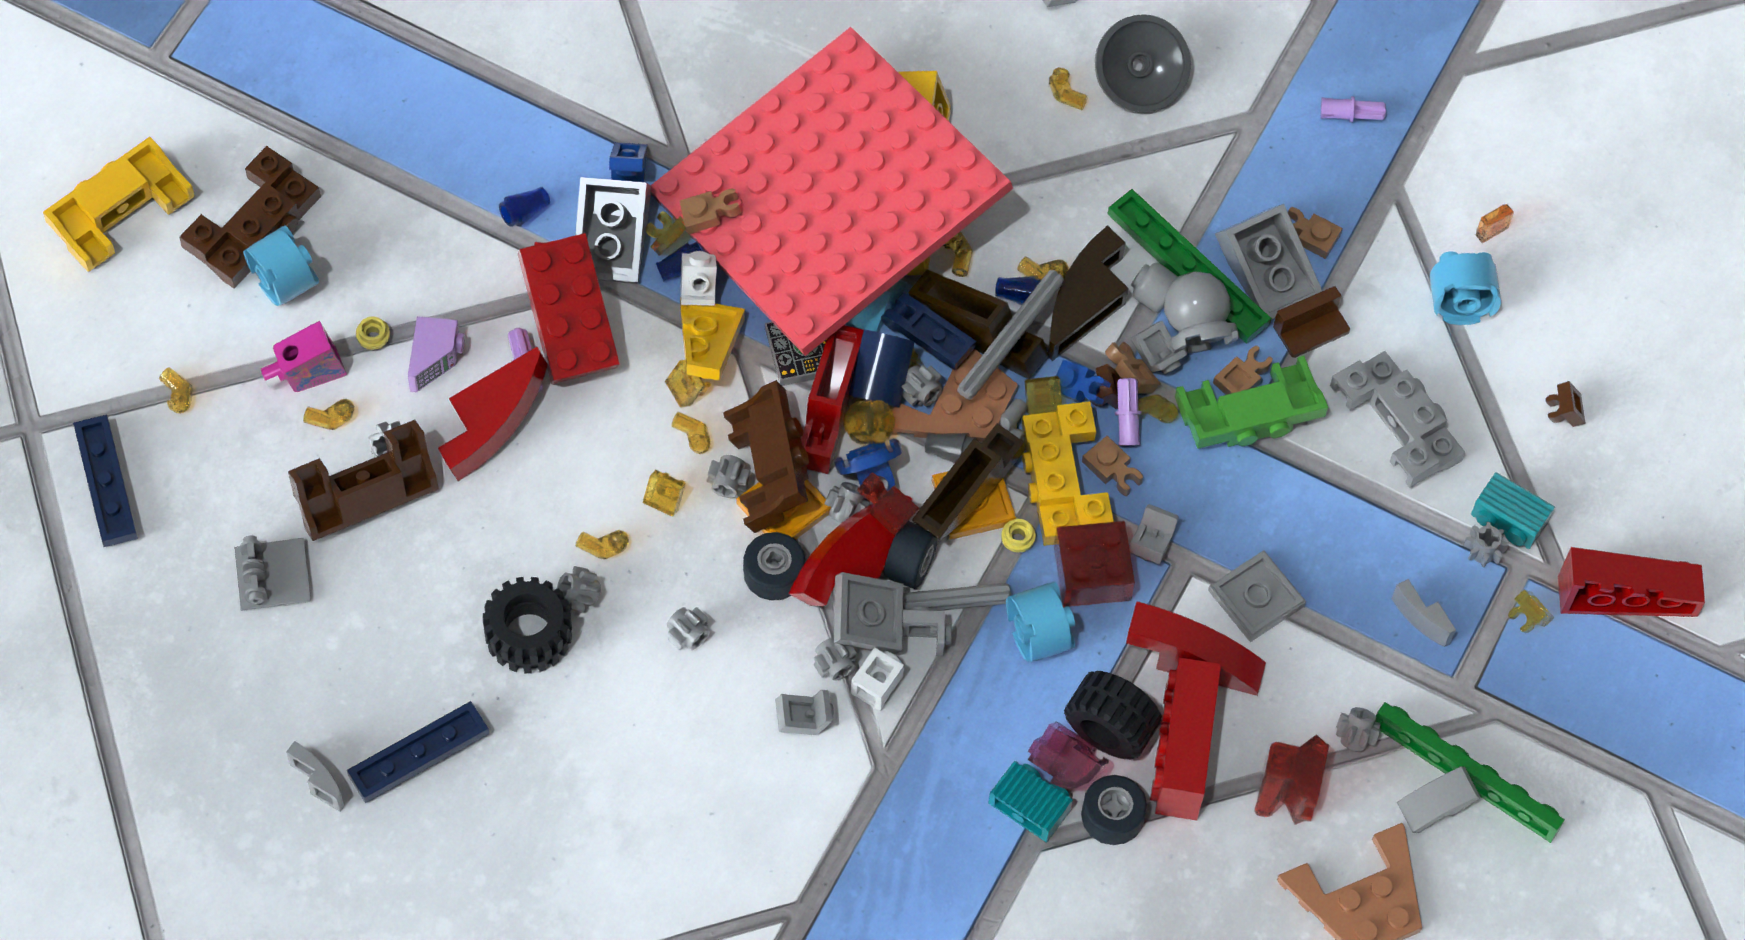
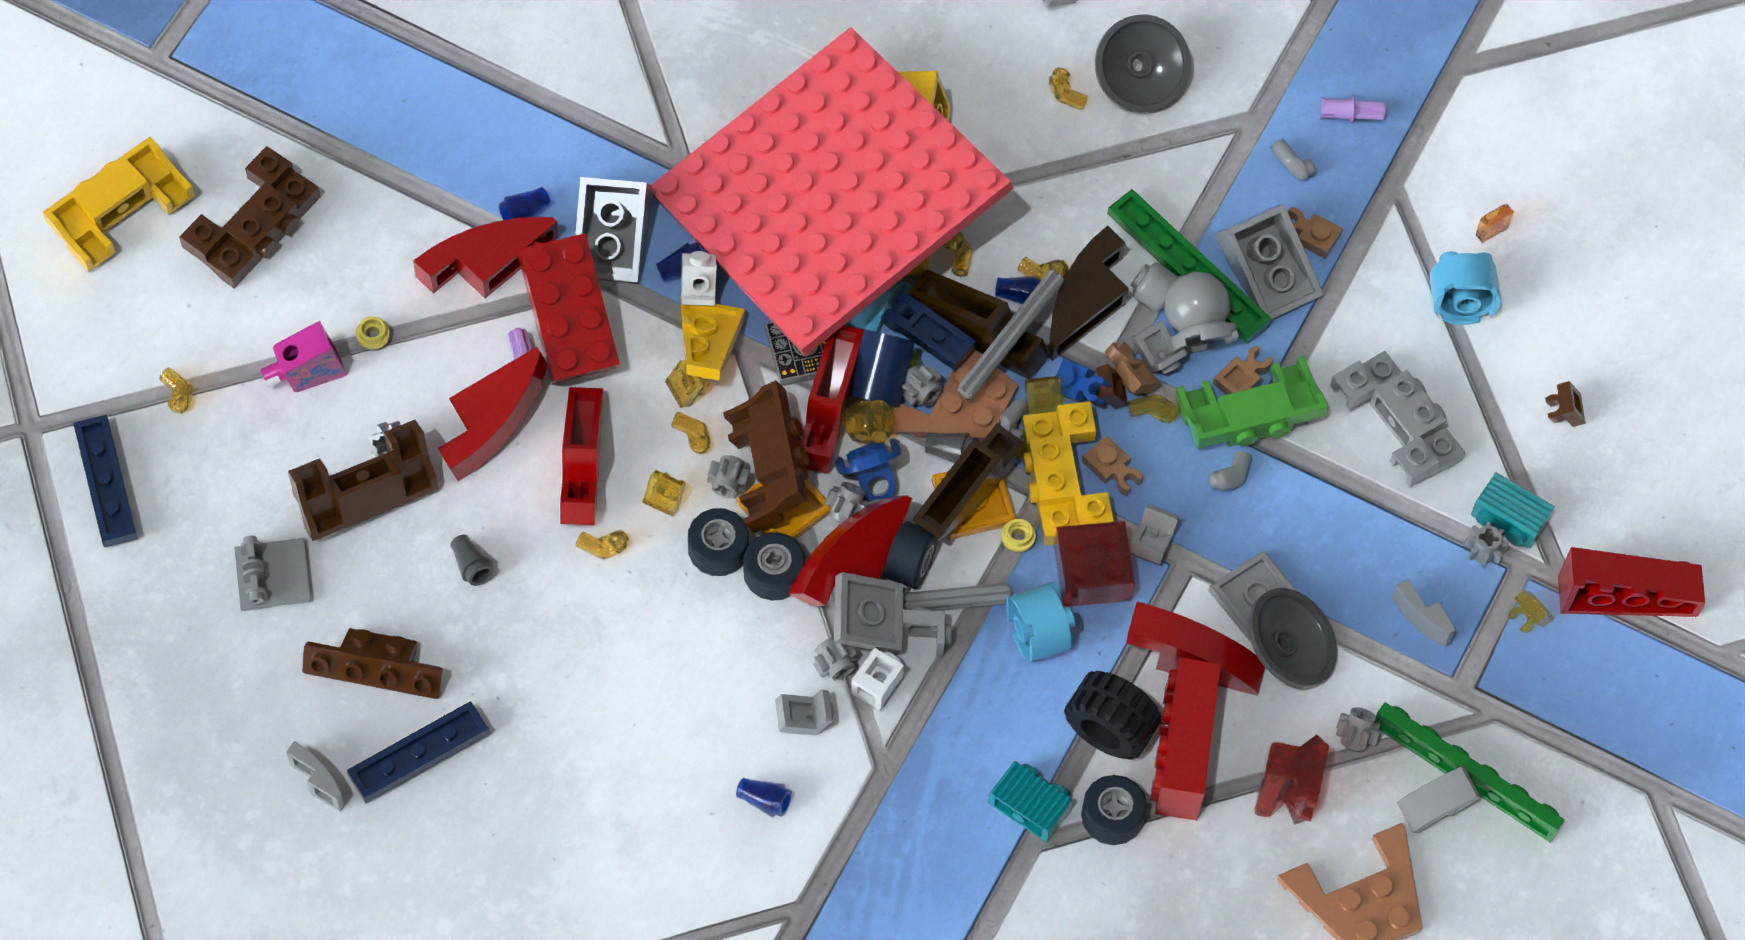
(281, 266): medium azure brick -> none
(332, 417): clear yellow arm -> none
(374, 662): none -> reddish brown bracket
(433, 350): lavender slope -> none
(472, 561): none -> dark grey cone
(483, 254): none -> red slope
(526, 599): black tyre -> none
(579, 588): light grey gear -> none
(581, 456): none -> red slope
(628, 162): blue slope -> none
(668, 234): clear yellow tile -> none
(688, 628): light grey gear -> none
(704, 210): medium nougat plate -> none
(717, 528): none -> black wheel
(766, 796): none -> clear blue cone
(890, 507): clear red plate -> none
(1066, 757): clear pink brick -> none
(1128, 412): lavender axle -> none
(1231, 476): none -> light grey arm
(1292, 637): none -> dark grey dish
(1298, 168): none -> light grey arm
(1311, 322): reddish brown panel -> none

